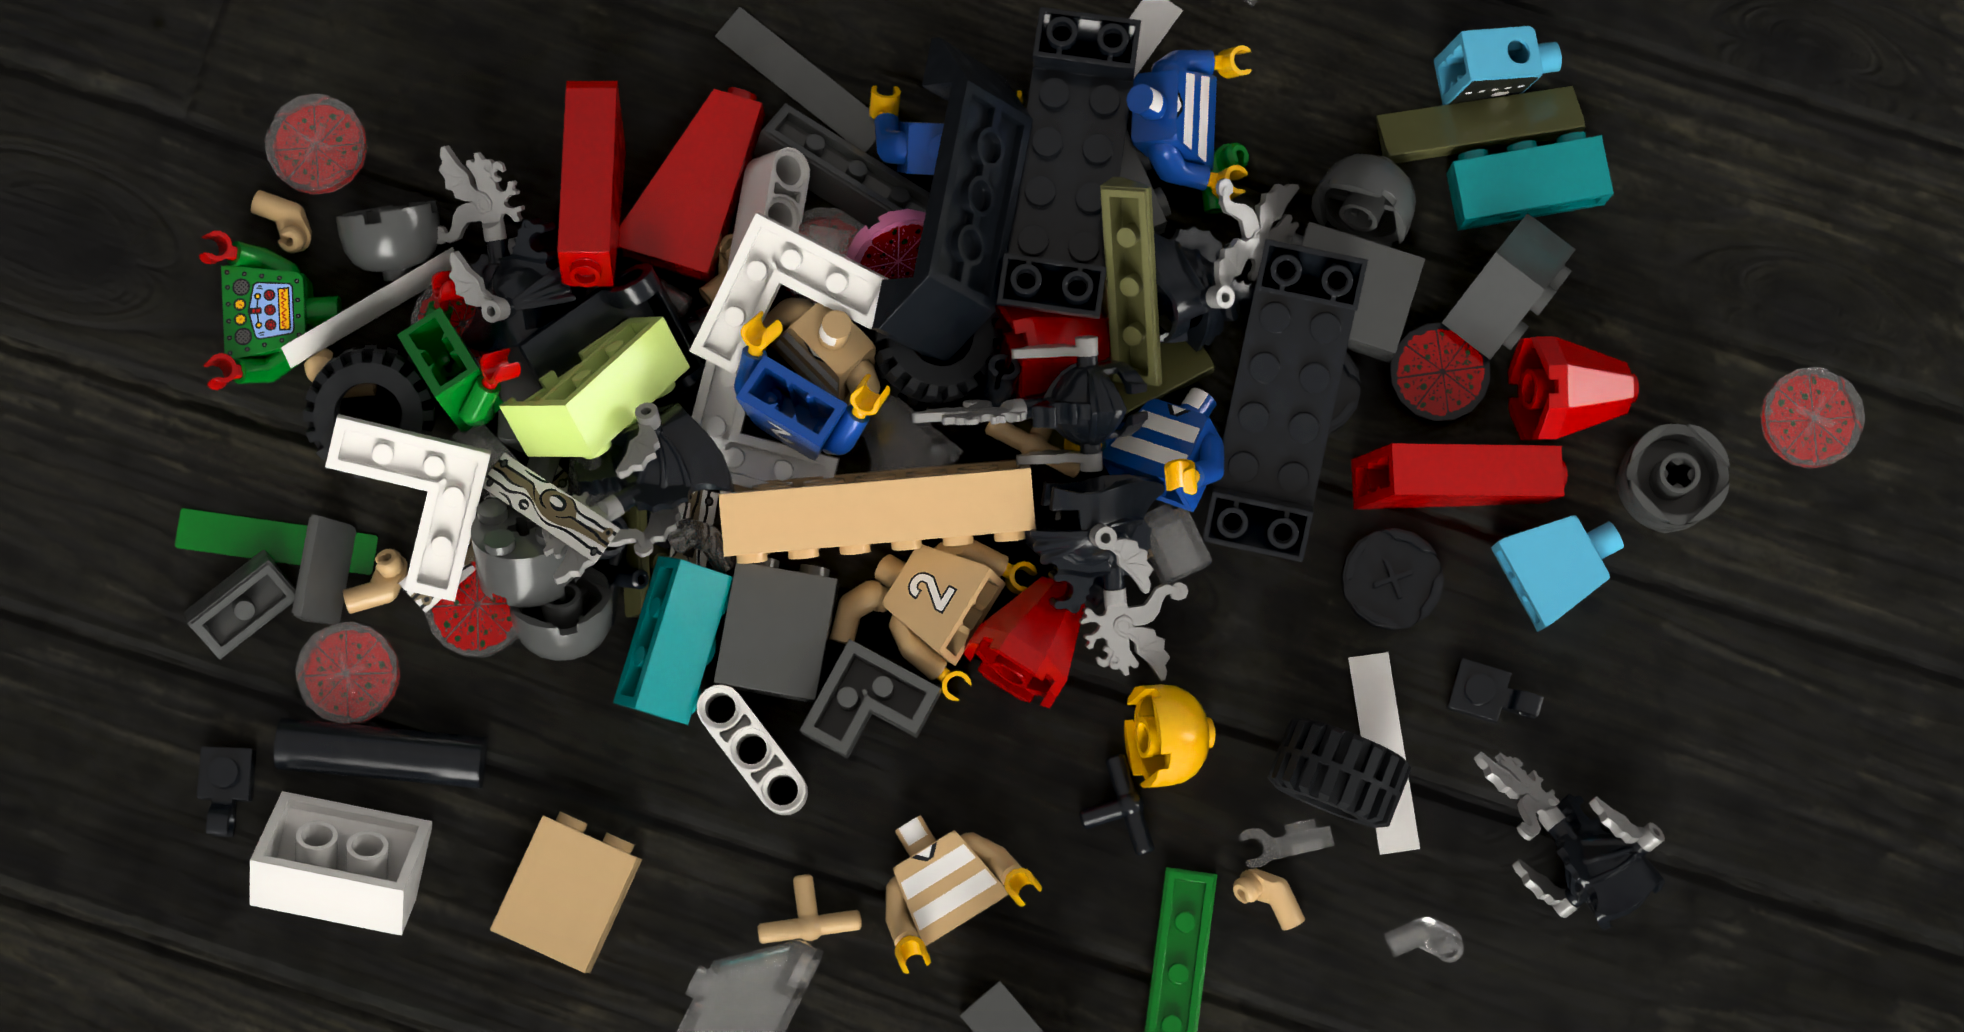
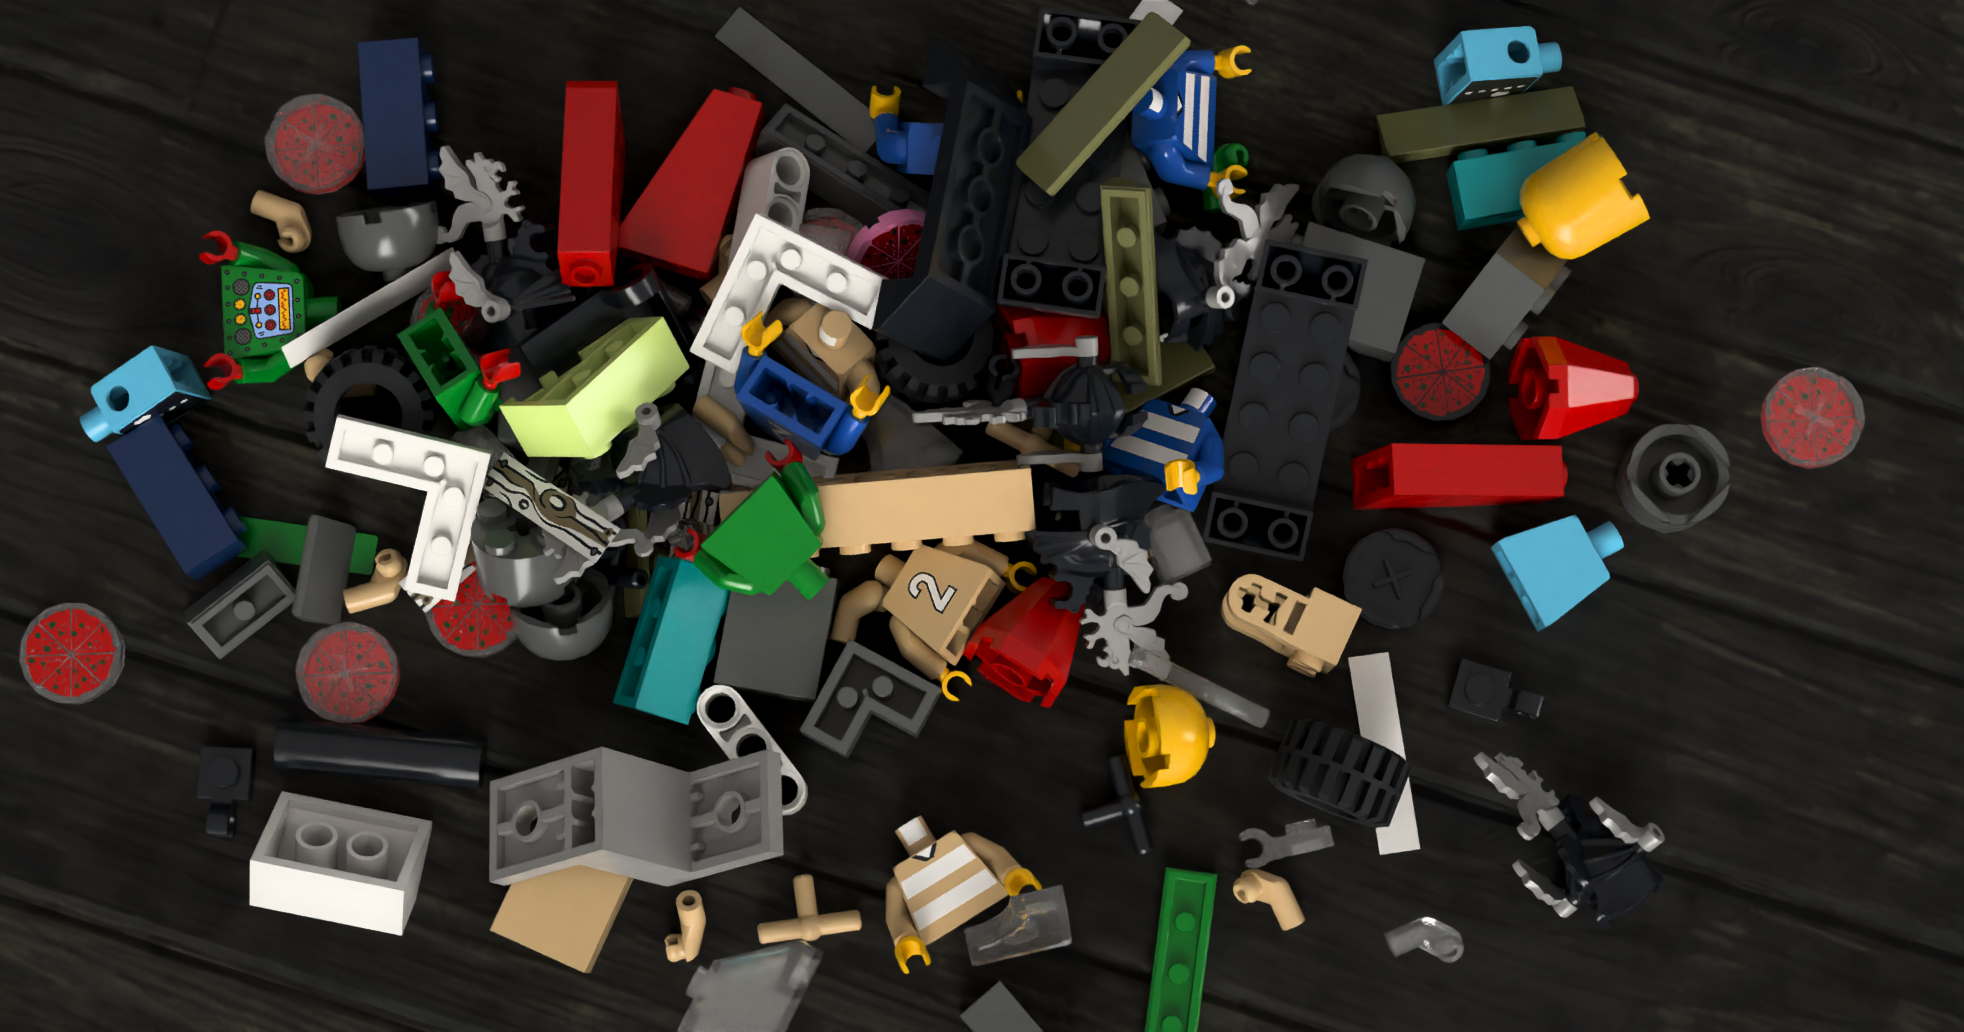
(72, 653): none -> tile
(140, 389): none -> medium azure torso
(179, 496): none -> dark blue brick
(399, 119): none -> dark blue brick
(635, 817): none -> light grey bracket
(692, 923): none -> tan arm
(728, 425): none -> tan arm
(767, 535): none -> green torso
(1026, 926): none -> clear tile
(1102, 103): none -> olive slope
(1198, 686): none -> clear bar
(1303, 628): none -> tan brick
(1579, 201): none -> yellow cylinder

